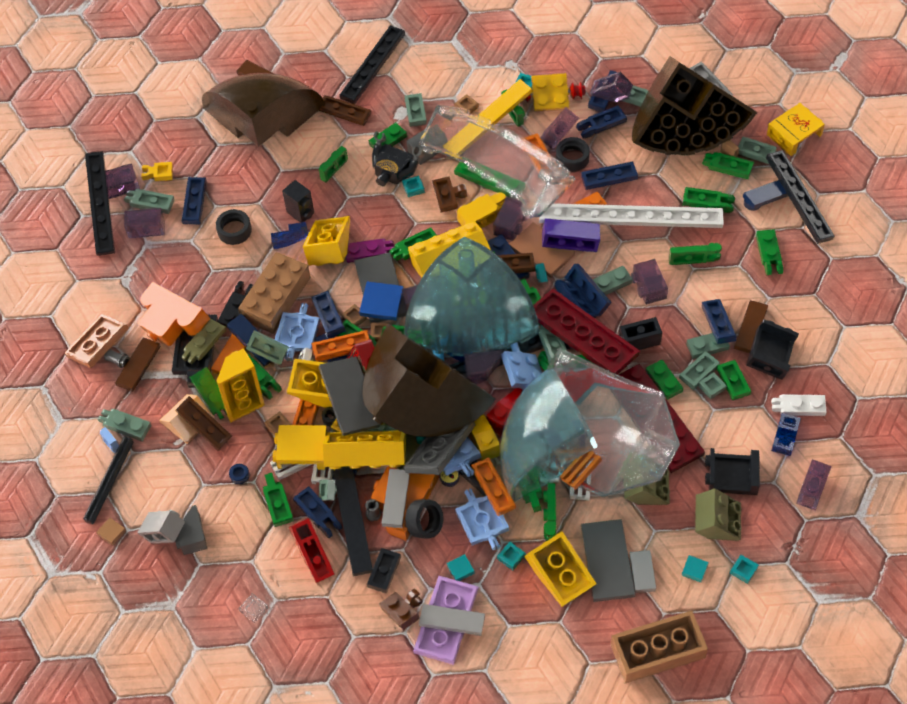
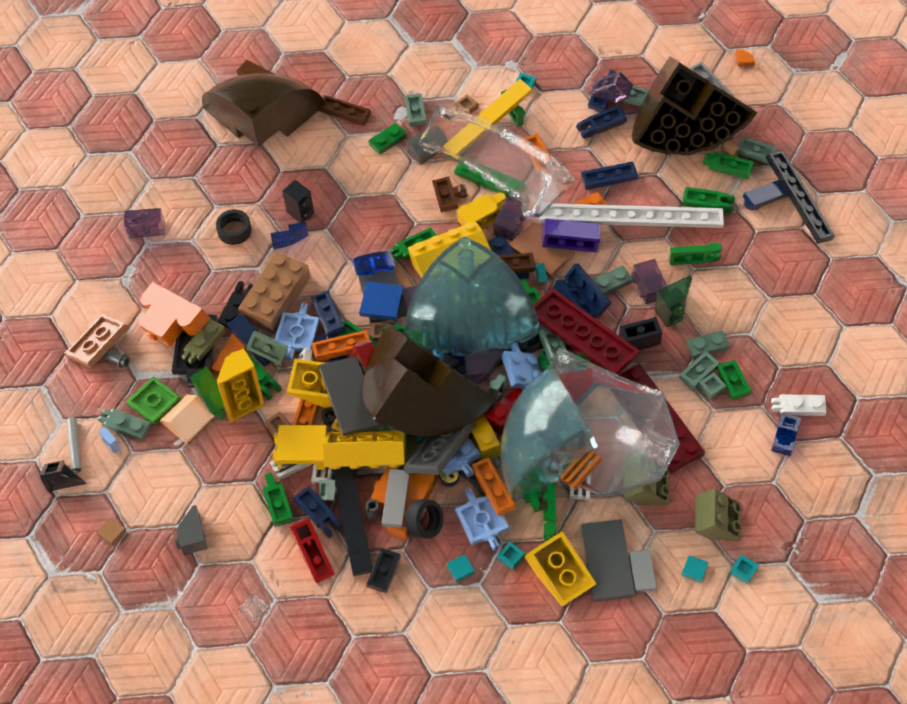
(59, 476): none -> black slope
(74, 445): none -> light grey piece
(99, 203): black tile -> none
(108, 480): black axle -> none
(121, 180): clear purple brick -> none
(137, 364): reddish brown tile -> none
(148, 200): sand green hinge -> none
(153, 400): none -> bright green tile
(160, 172): yellow plate -> none
(161, 526): light grey brick -> none
(194, 200): dark blue tile -> none
(203, 423): reddish brown tile -> none
(239, 473): dark blue tile -> none
(327, 241): yellow slope -> none
(333, 164): green plate -> none
(353, 315): medium nougat tile -> none
(368, 249): magenta hinge -> none
(372, 64): black tile -> none
(372, 262): none -> clear blue slope
(392, 163): black torso -> none
(402, 610): reddish brown plate -> none
(413, 186): teal tile -> none
(439, 643): lavender tile -> none
(452, 619): light grey tile -> none
(497, 389): none -> sand green plate
(552, 92): yellow plate -> none
(559, 128): brick -> none
(573, 143): black tyre -> none
(658, 646): medium nougat brick -> none
(664, 379): green plate -> none
(673, 301): none -> clear green slope
(718, 321): dark blue tile -> none
(733, 472): black panel -> none
(744, 58): none -> orange tile
(753, 317): reddish brown tile -> none
(769, 250): green hinge -> none
(772, 349): black panel -> none
(794, 127): yellow panel -> none
(813, 484): clear purple brick -> none

